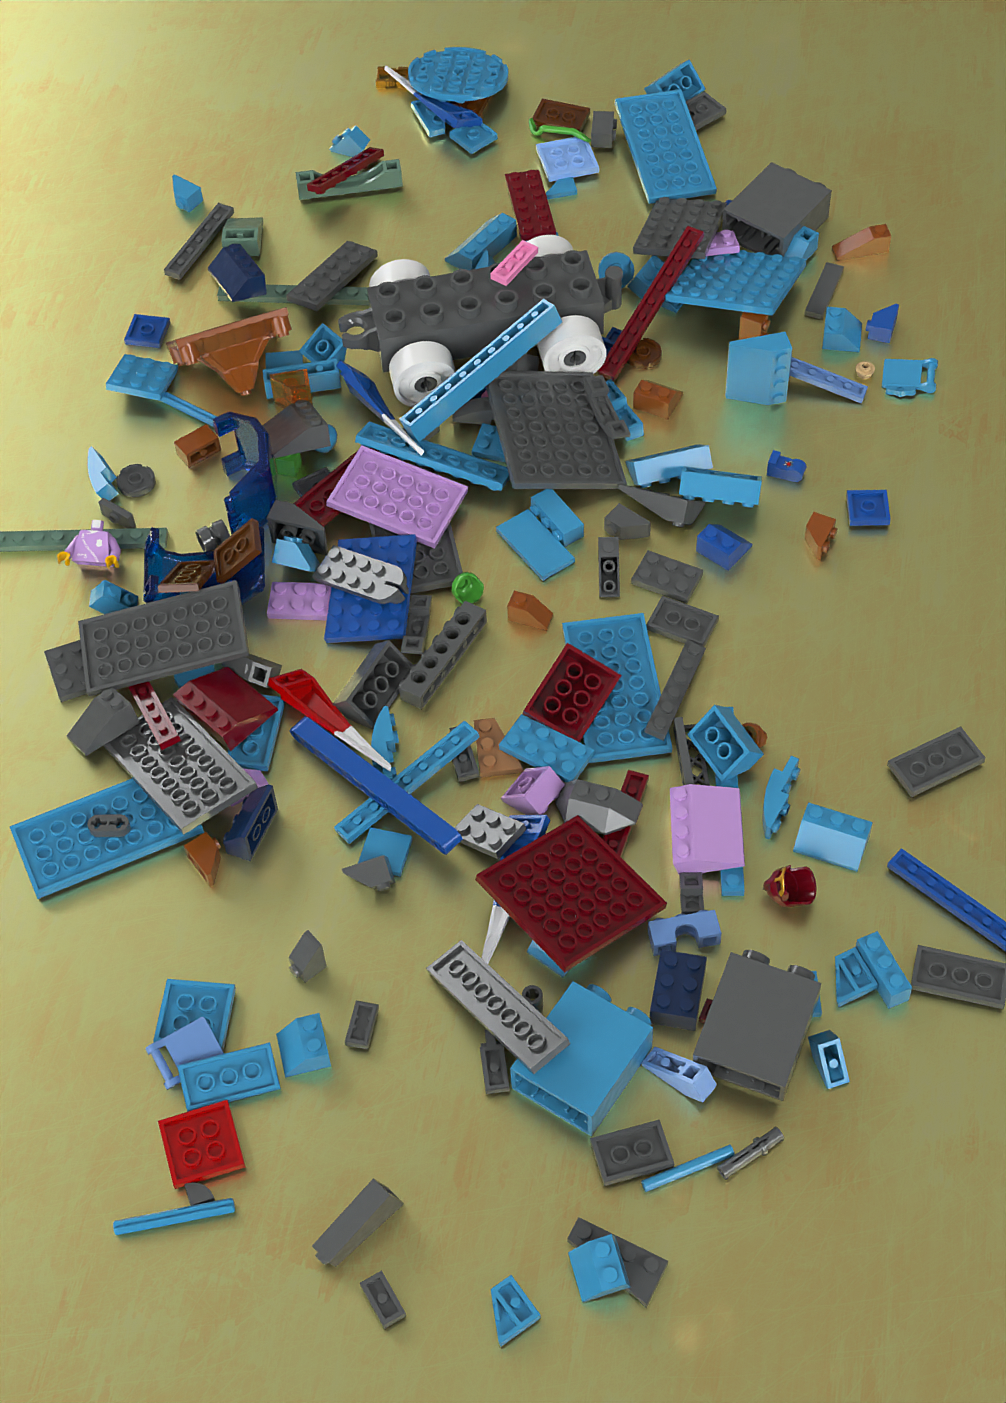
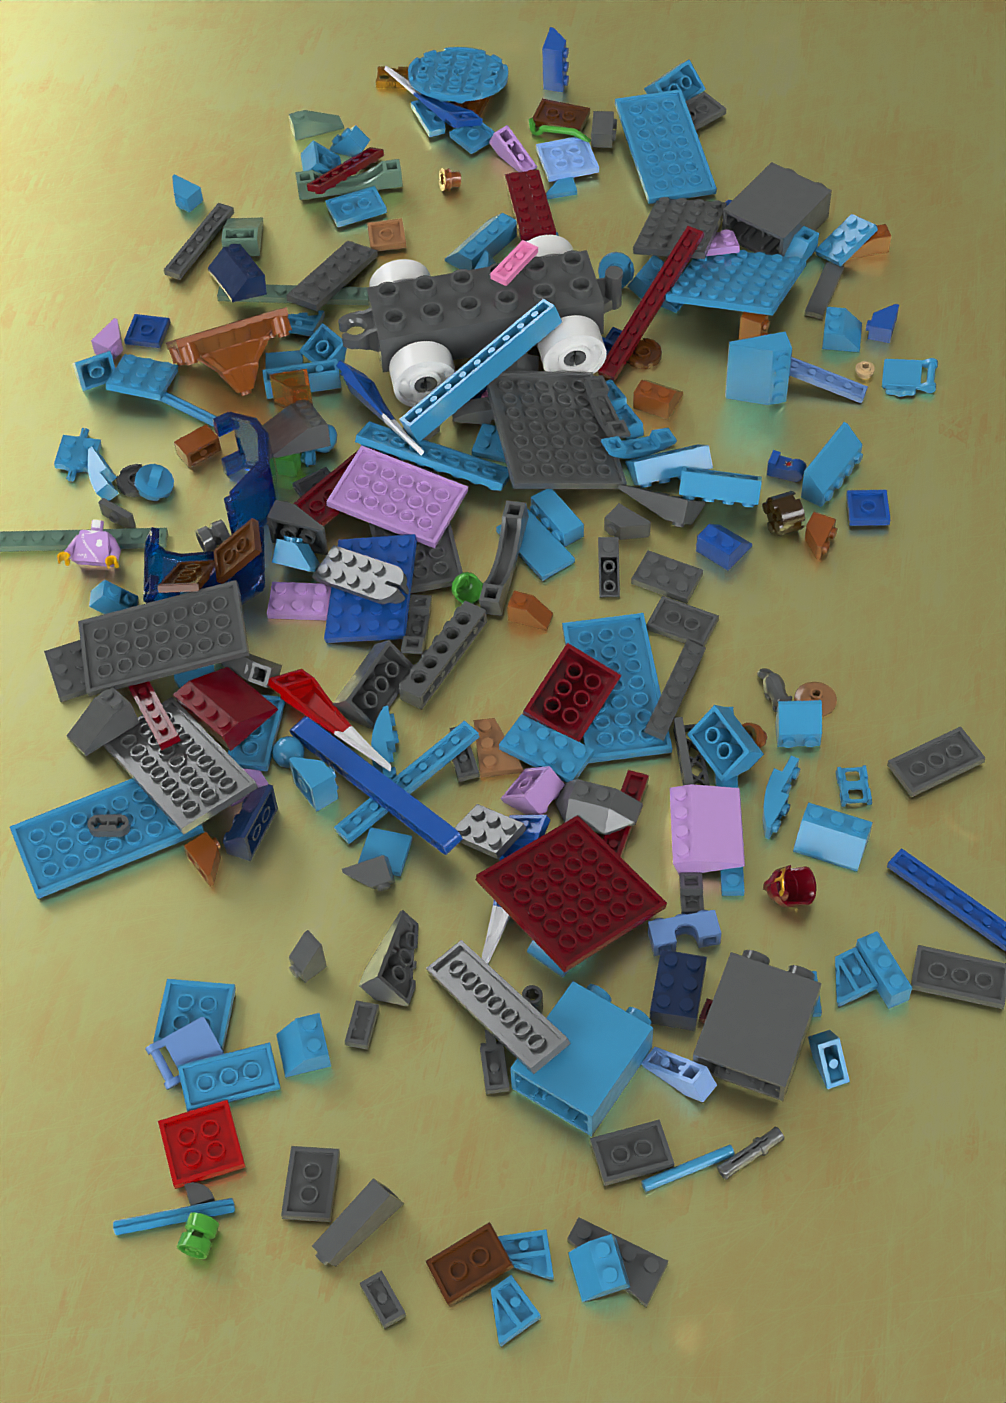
(74, 453): none -> dark azure plate
(94, 370): none -> dark azure slope
(108, 340): none -> lavender slope
(154, 482): none -> dark azure tile
(199, 1232): none -> bright green wheel
(286, 748): none -> dark azure hair
(305, 324): none -> dark azure wing
(308, 457): none -> dark azure plate
(310, 1184): none -> dark grey plate
(311, 123): none -> sand green slope
(314, 781): none -> dark azure slope
(319, 158): none -> dark azure slope
(356, 206): none -> dark azure plate
(386, 235): none -> medium nougat plate
(392, 965): none -> dark grey wedge
(449, 179): none -> dark orange piece
(469, 1264): none -> reddish brown tile
(497, 585): none -> dark grey arch
(511, 150): none -> lavender slope
(529, 1252): none -> dark azure wing
(554, 62): none -> blue slope
(639, 447): none -> dark azure slope
(773, 687): none -> dark grey animal
(784, 513): none -> dark brown brick
(799, 723): none -> dark azure slope
(825, 694): none -> medium nougat dish
(831, 466): none -> dark azure slope
(845, 786): none -> dark azure piece
(846, 240): none -> dark azure plate

